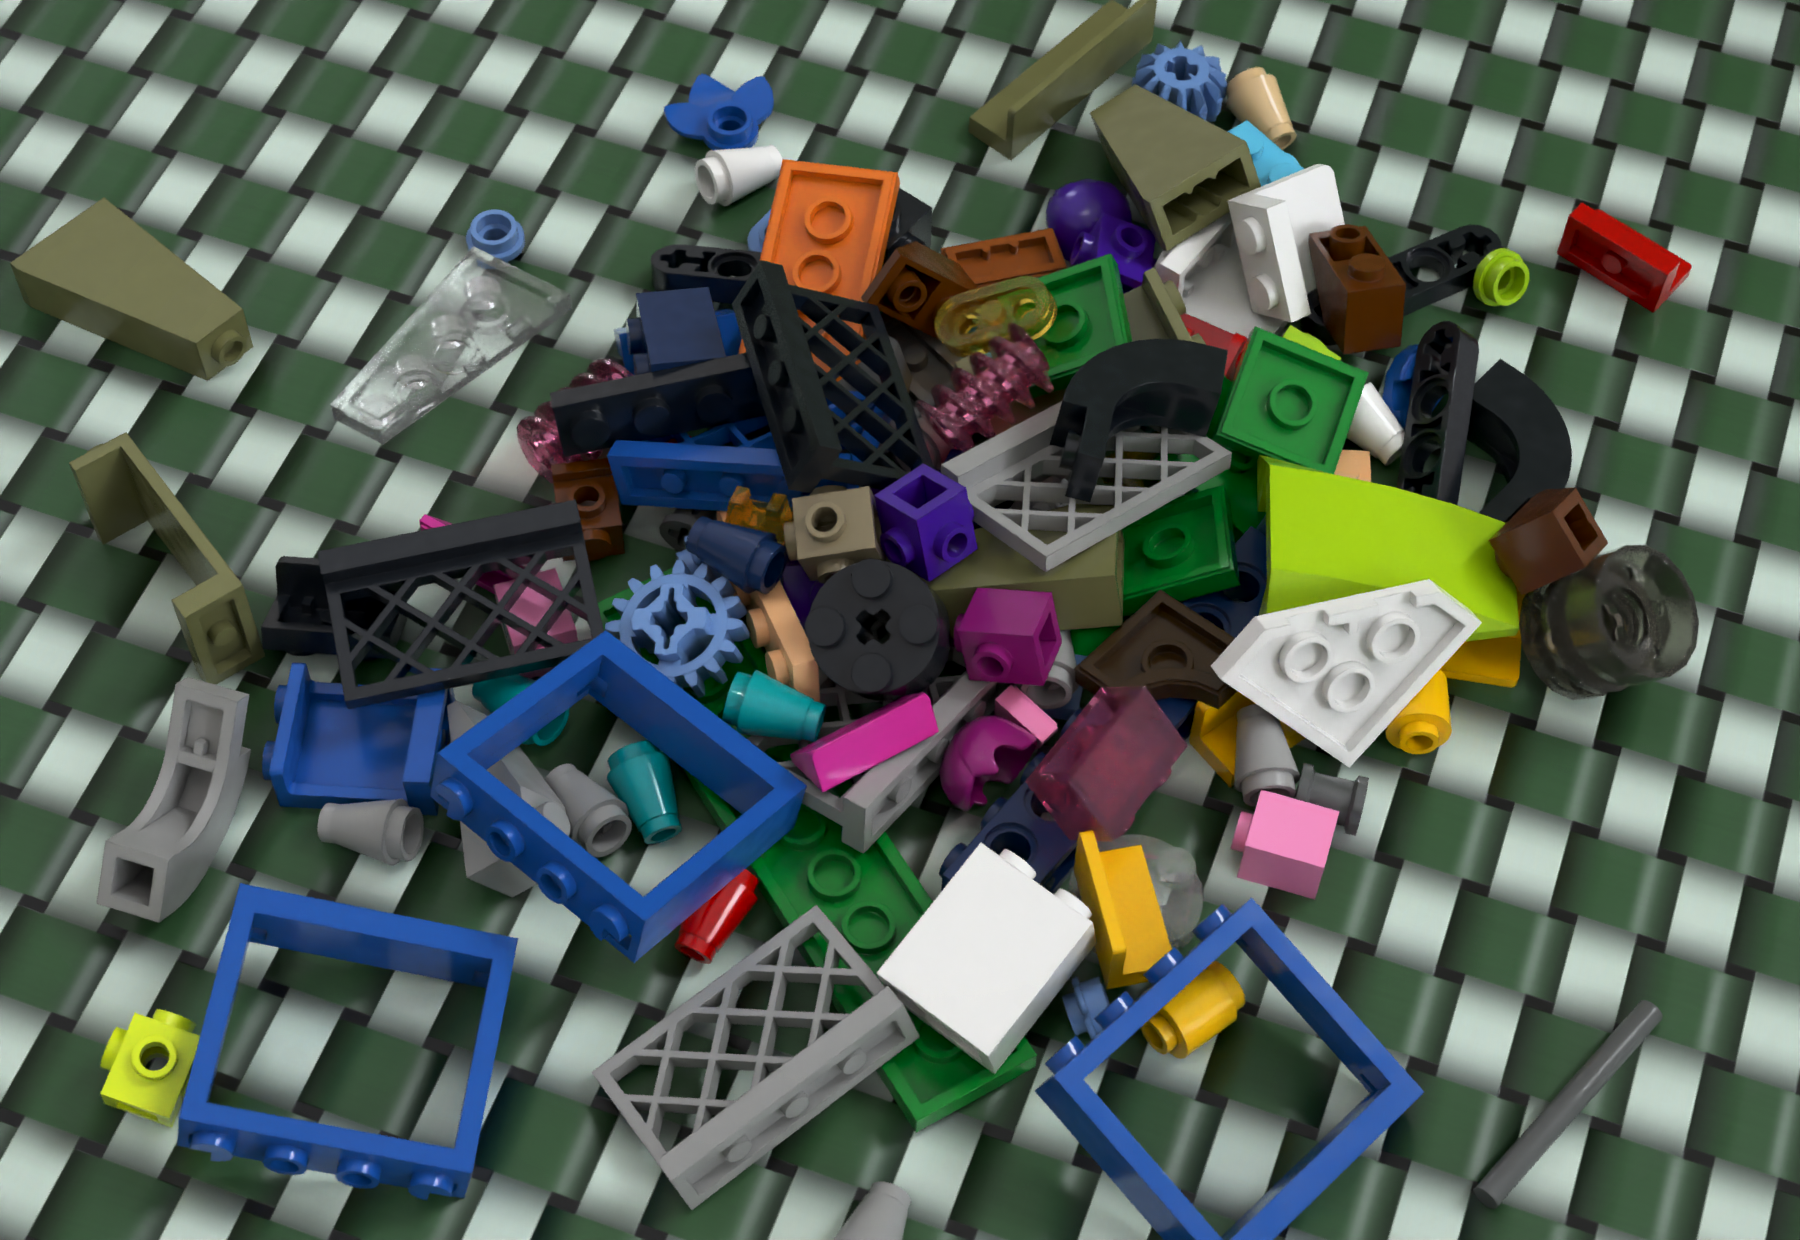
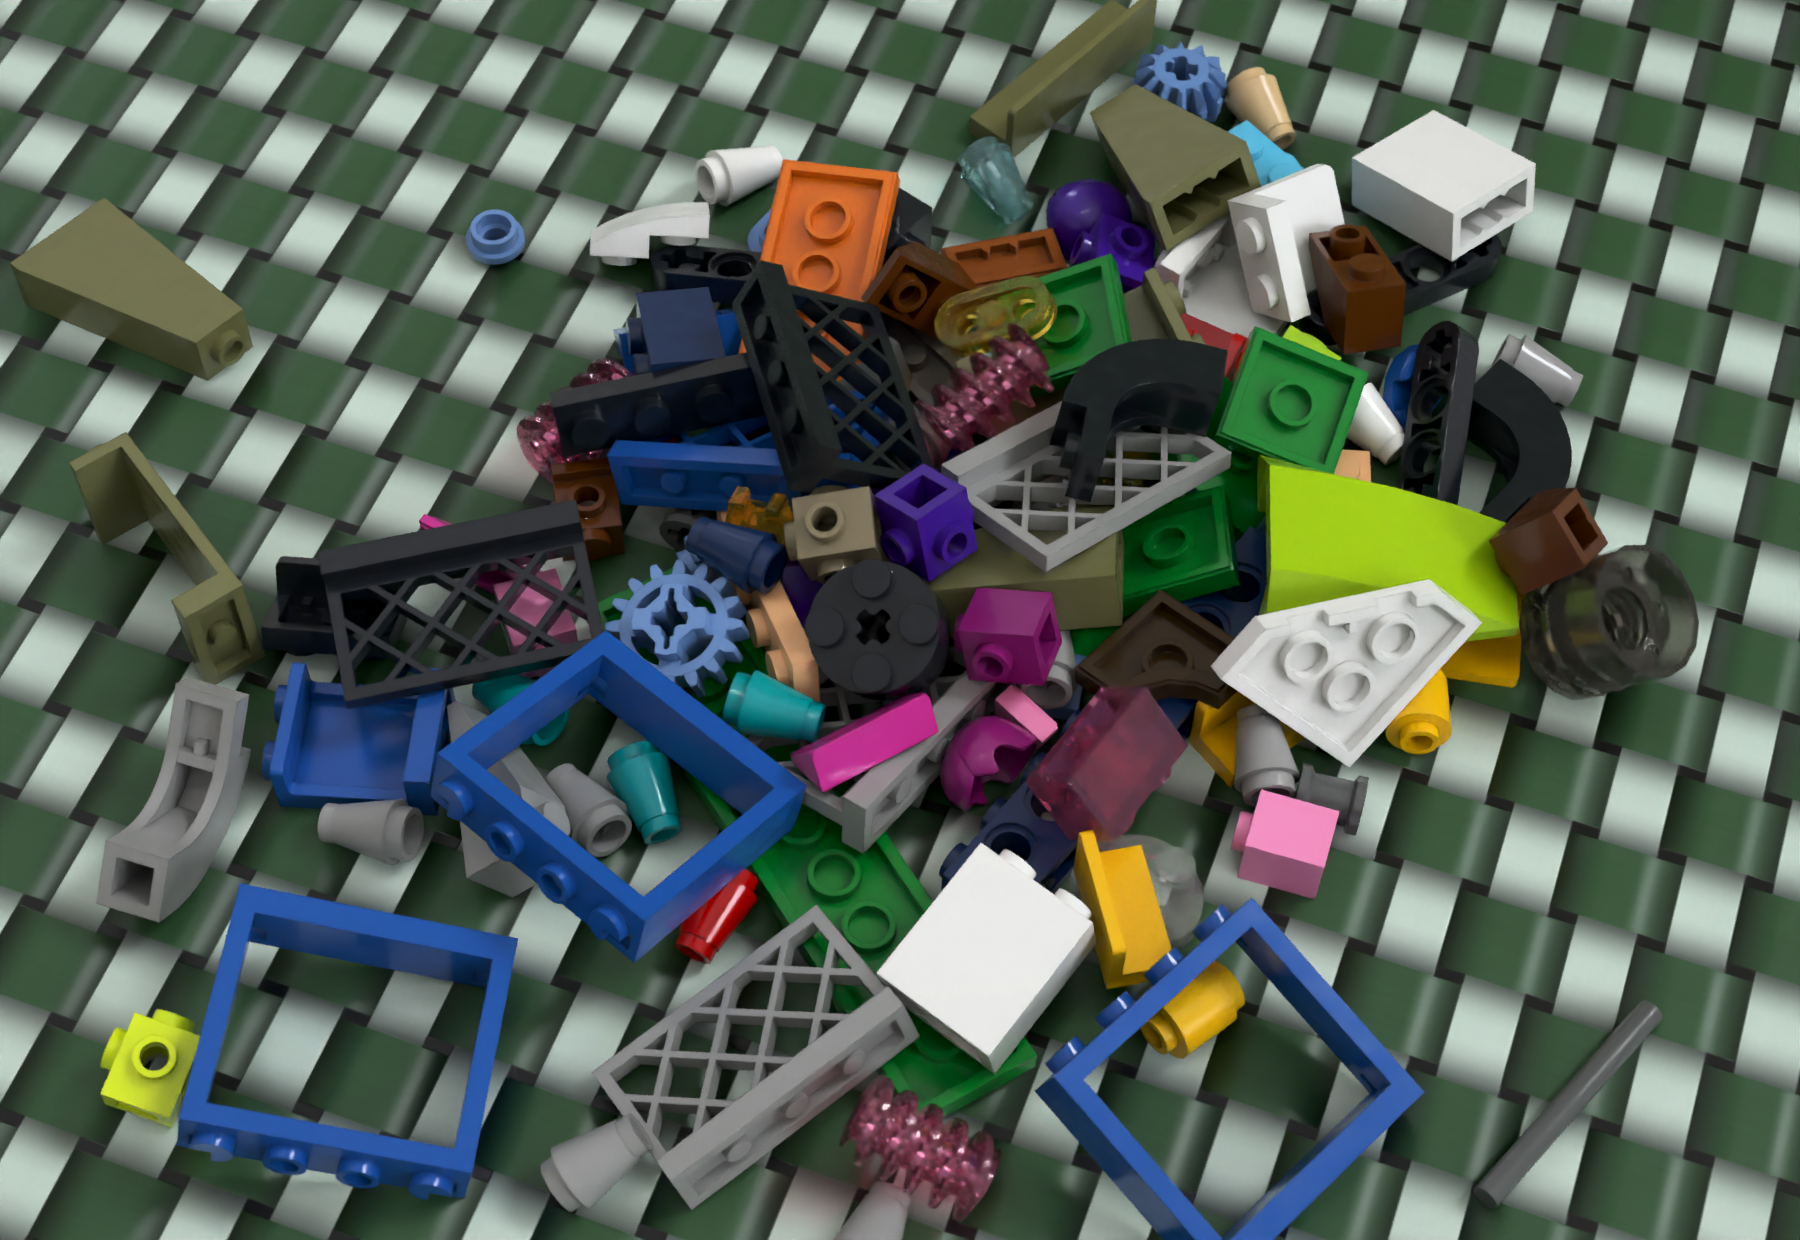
(448, 341): clear wing -> none
(594, 1162): none -> light grey cone
(628, 235): none -> white slope
(721, 115): blue plate -> none
(922, 1146): none -> clear pink piece
(995, 177): none -> clear light blue cone
(1085, 1004): medium blue plate -> none
(1443, 185): none -> white brick
(1501, 278): lime plate -> none
(1542, 367): none -> light grey cone
(1621, 257): red panel -> none

